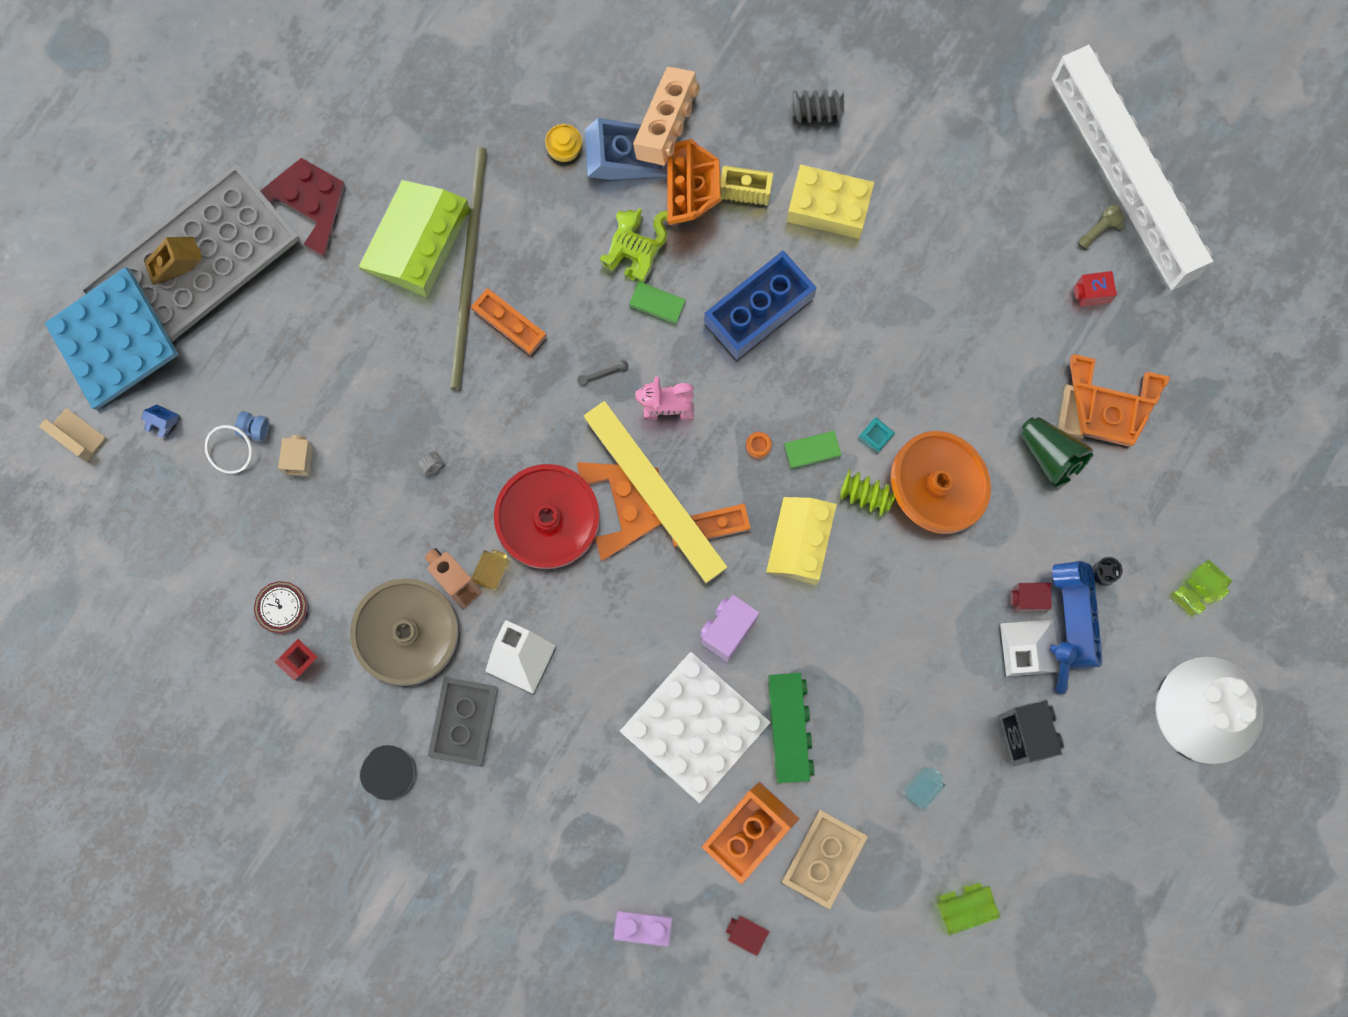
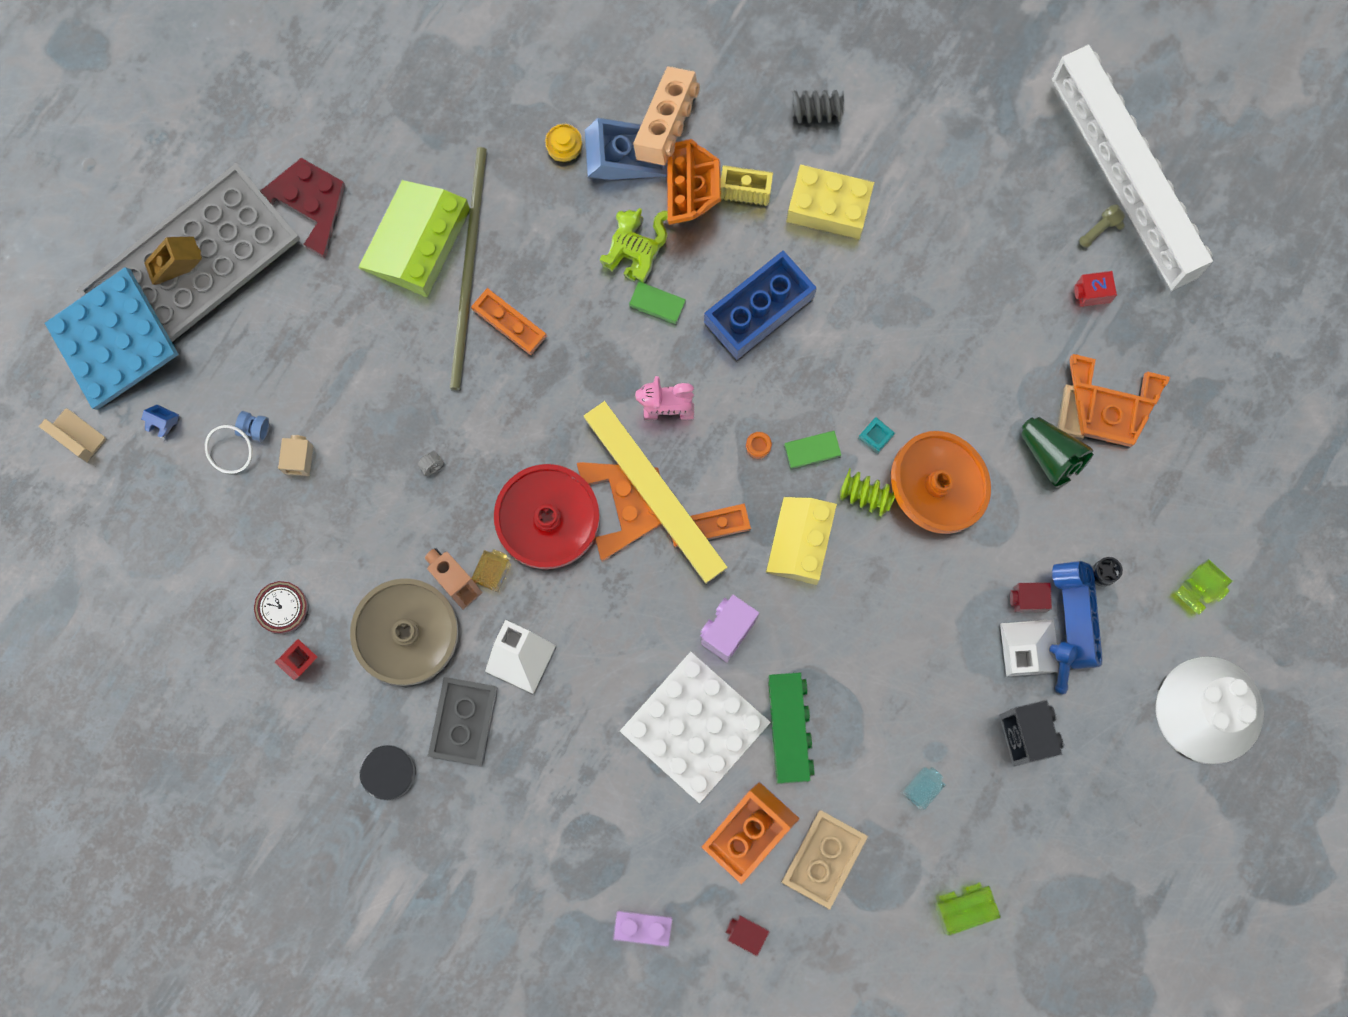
(583, 380): dark grey hinge -> none

